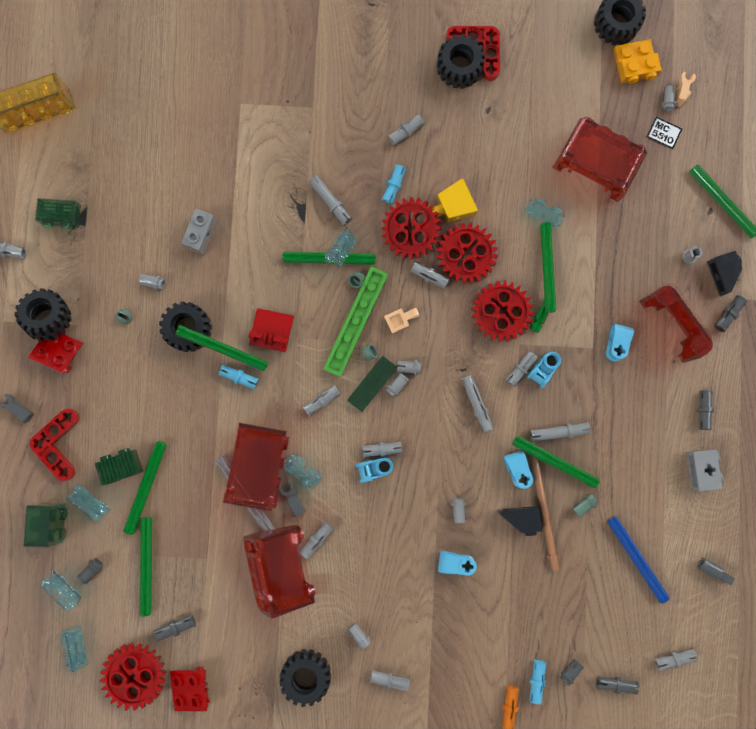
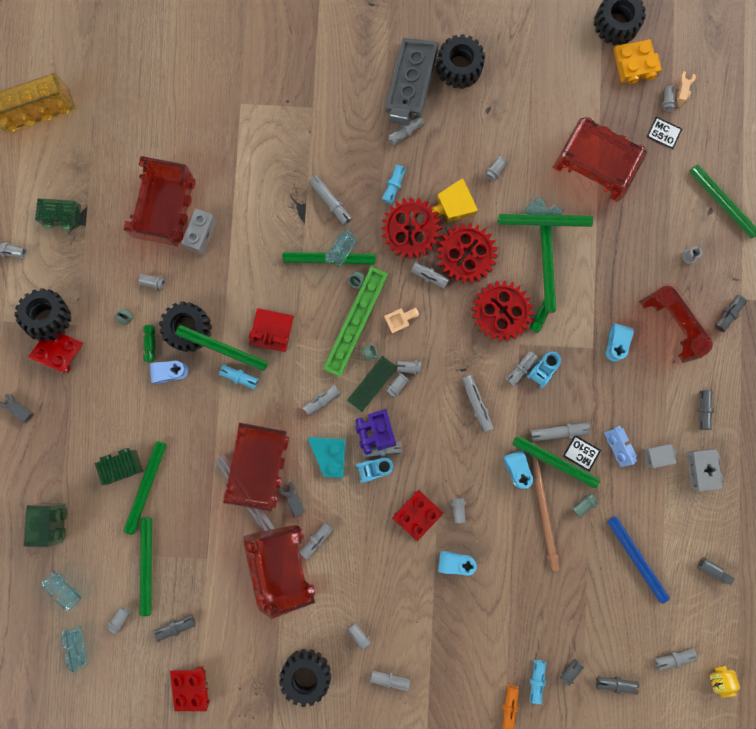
(49, 447): red beam -> none
(88, 503): clear light blue hinge -> none
(94, 566): dark grey pin -> none
(118, 620): none -> light grey pin
(121, 691): red gear -> none
(149, 343): none -> green axle
(161, 202): none -> clear red windscreen
(165, 371): none -> light blue piece
(295, 468): clear light blue hinge -> none
(329, 455): none -> teal wing
(381, 429): none -> dark purple plate
(411, 79): none -> dark grey hinge
(417, 515): none -> red hinge
(483, 38): red beam -> none
(494, 171): none -> light grey pin
(524, 519): black slope -> none
(545, 220): none -> green axle
(582, 453): none -> sticker
(624, 454): none -> light blue hinge
(659, 455): none -> light grey brick
(724, 682): none -> yellow head
(725, 271): black slope -> none

